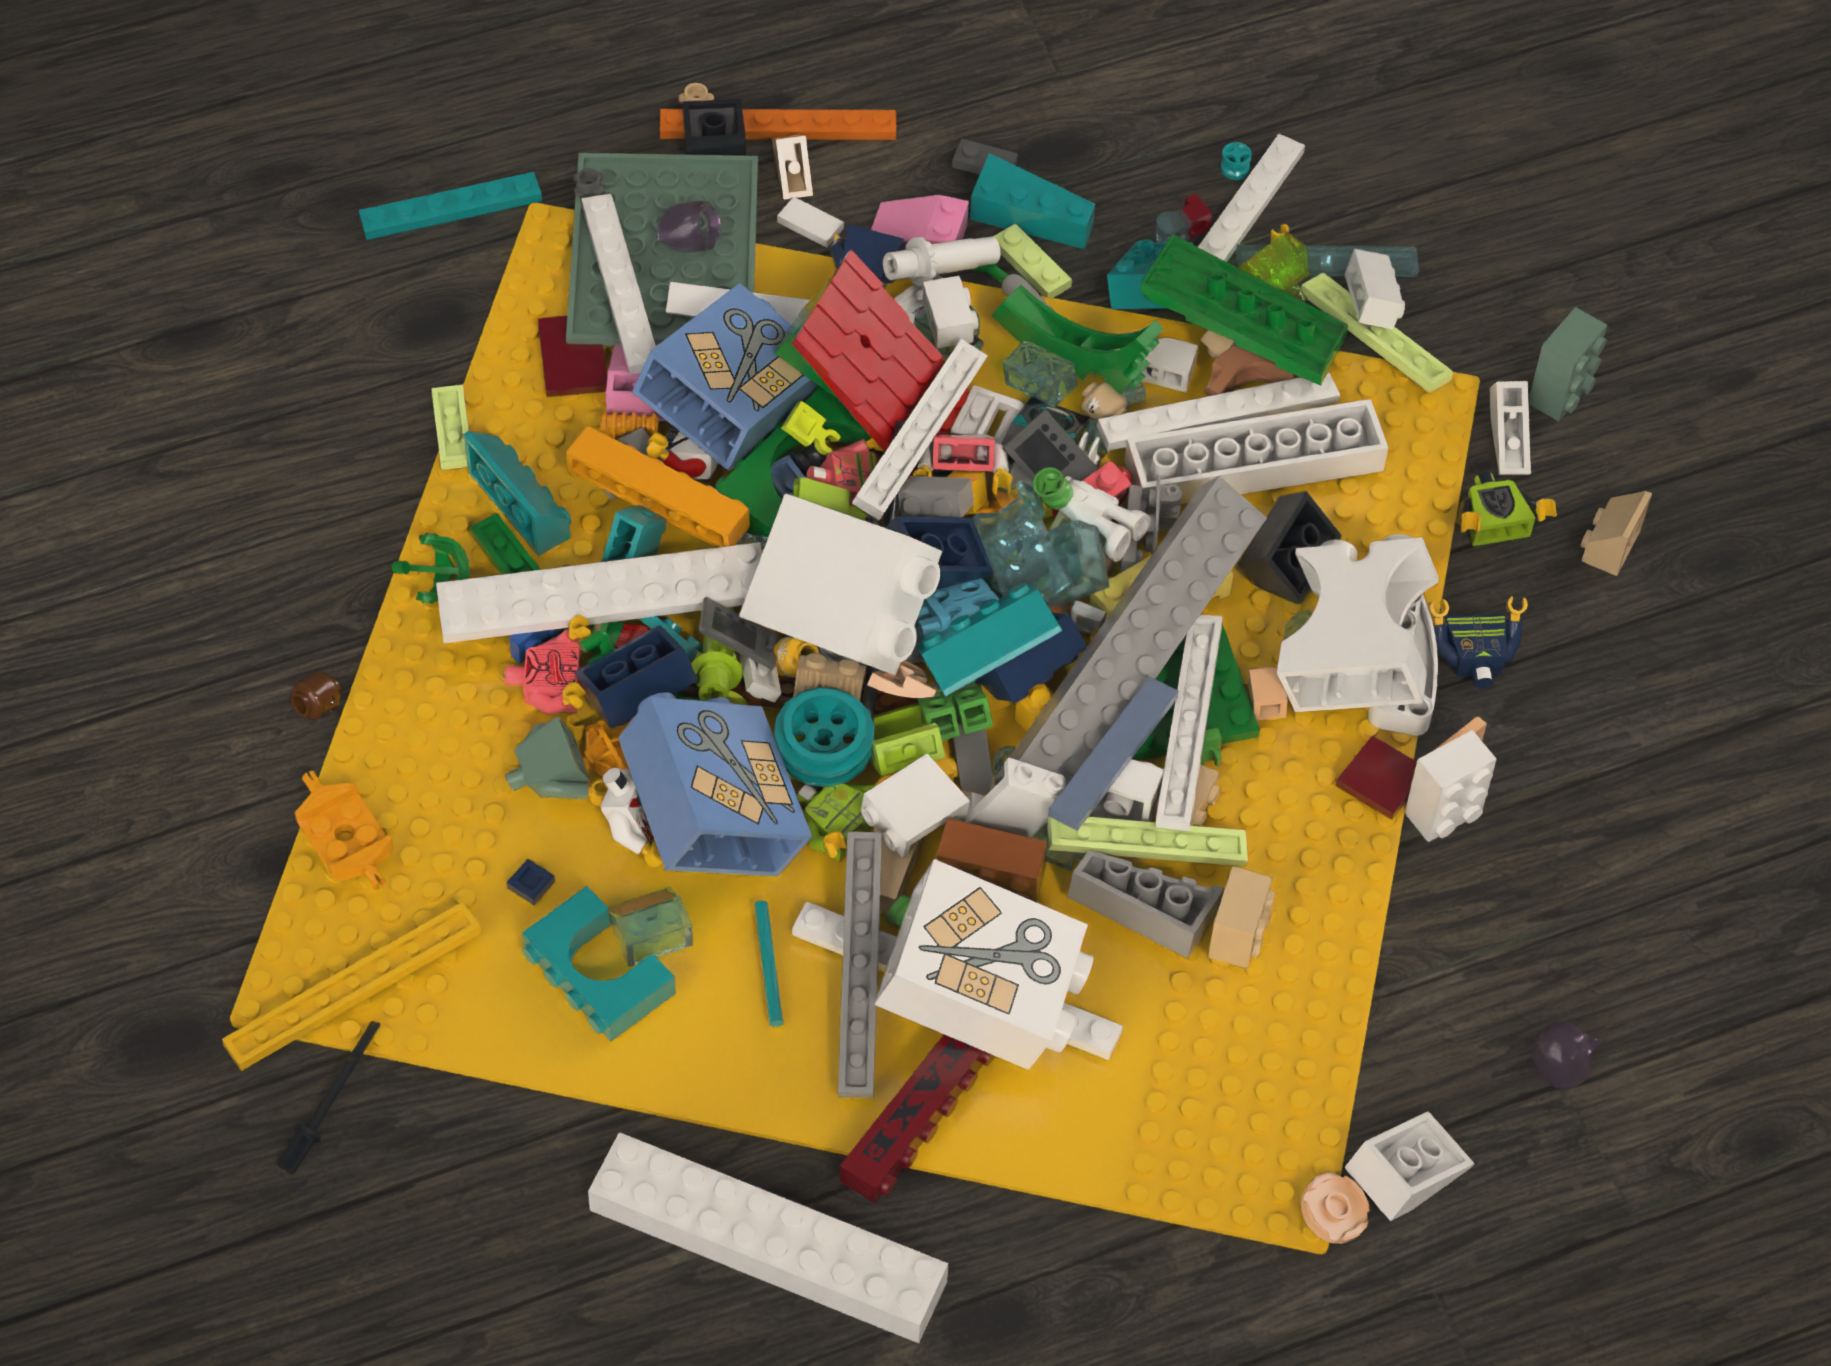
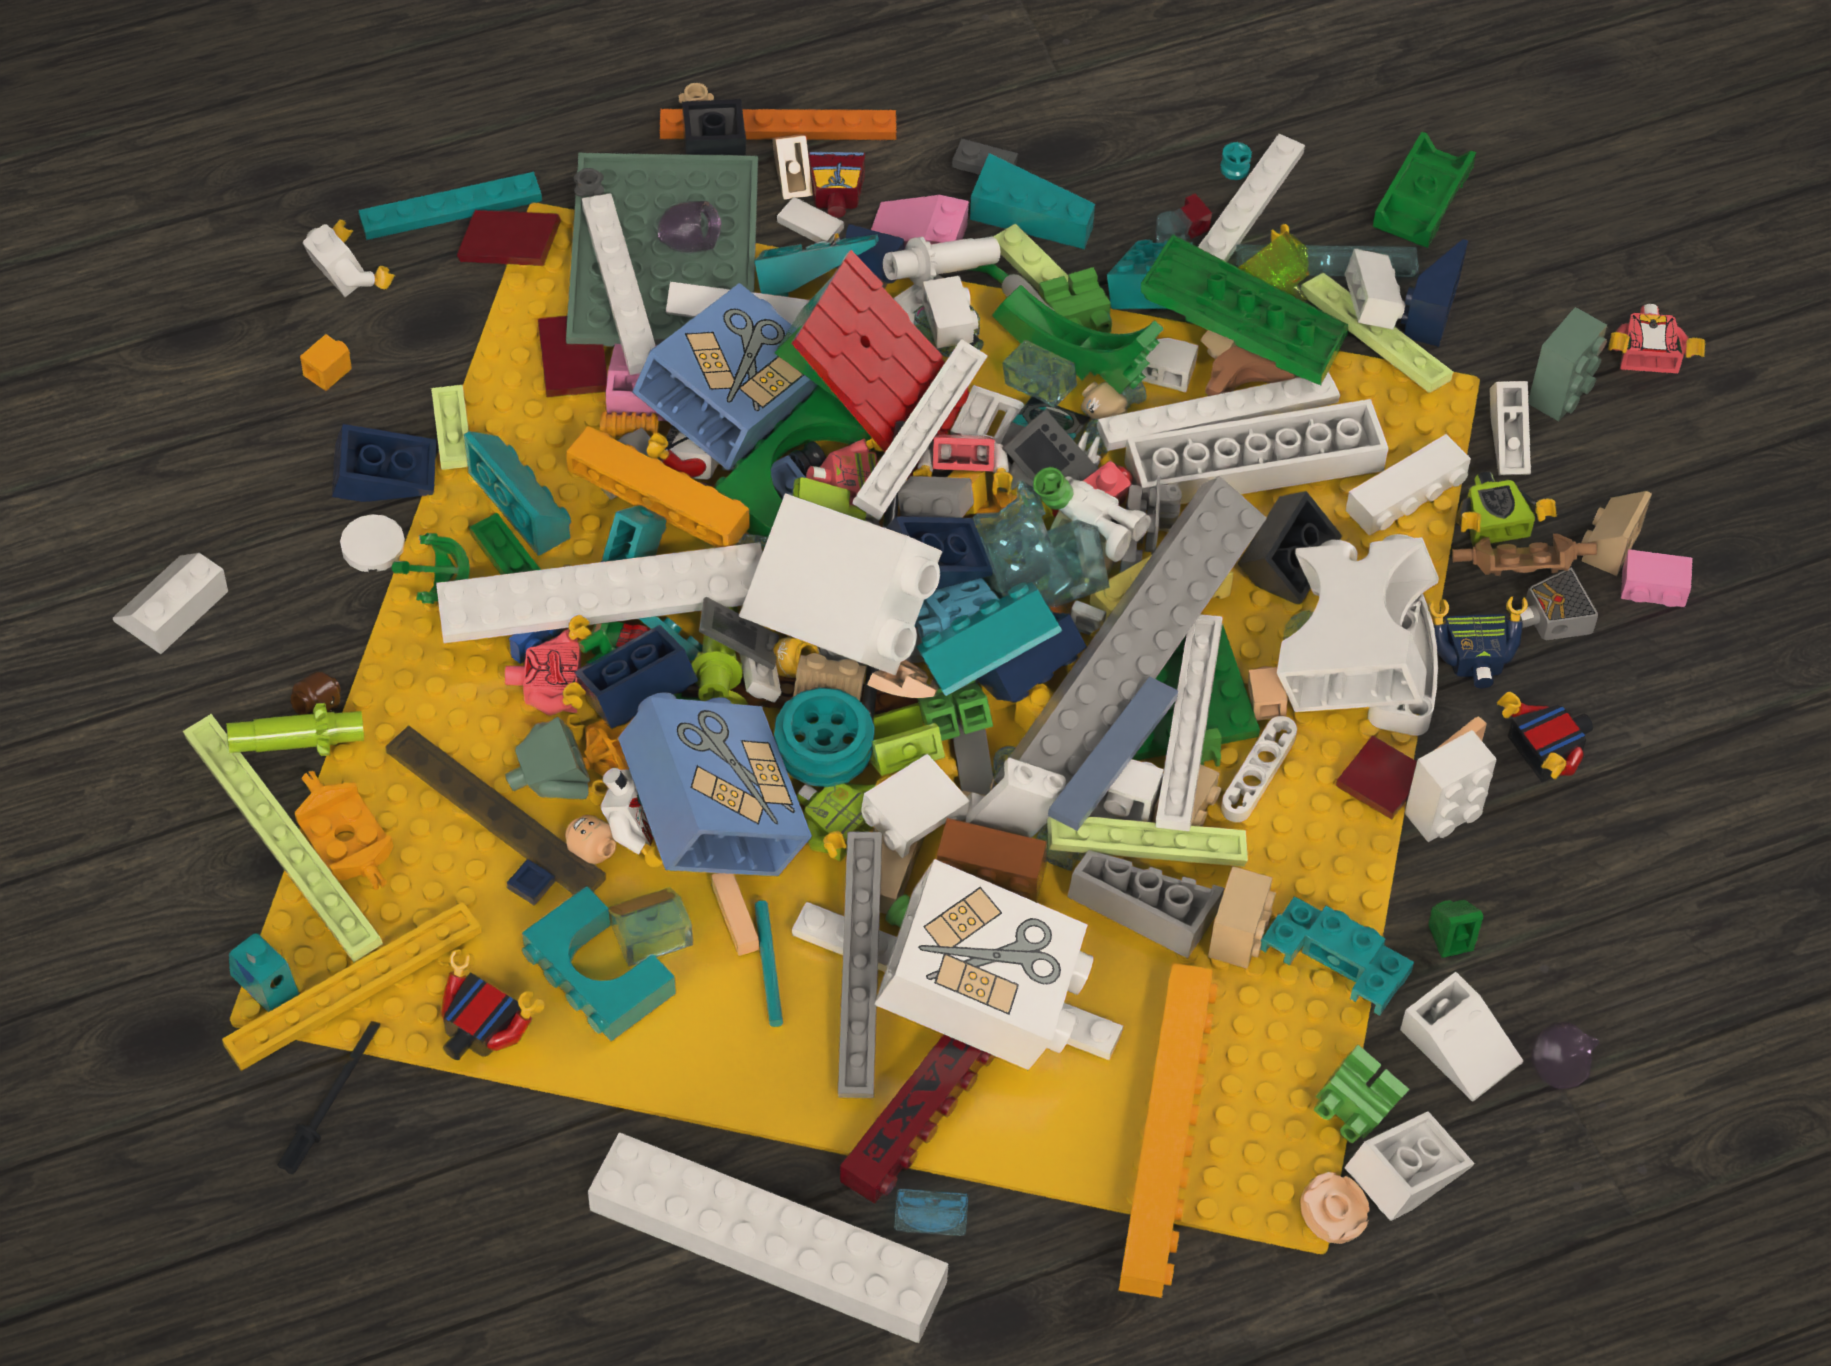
(173, 601): none -> white slope
(255, 966): none -> teal torso
(283, 839): none -> yellowish green plate
(296, 731): none -> lime gear
(326, 362): none -> light orange brick
(338, 263): none -> white torso
(372, 542): none -> white tile
(382, 465): none -> dark blue slope
(480, 1014): none -> torso
(493, 811): none -> clear smoke tile
(509, 237): none -> dark red tile
(590, 839): none -> light nougat head
(735, 913): none -> light nougat piece
(791, 267): none -> teal wedge
(806, 427): neon yellow plate -> none
(836, 180): none -> dark red torso
(931, 1212): none -> clear light blue slope
(1079, 299): none -> bright green hips
(1166, 1131): none -> light orange brick
(1263, 770): none -> white beam
(1342, 946): none -> teal bracket
(1355, 1102): none -> bright green hips
(1408, 485): none -> white brick
(1422, 192): none -> green piece
(1433, 297): none -> dark blue slope
(1455, 927): none -> green slope
(1461, 1036): none -> white slope
(1524, 559): none -> medium nougat plate
(1546, 736): none -> torso
(1559, 607): none -> torso
(1653, 342): none -> torso
(1656, 578): none -> bright pink brick

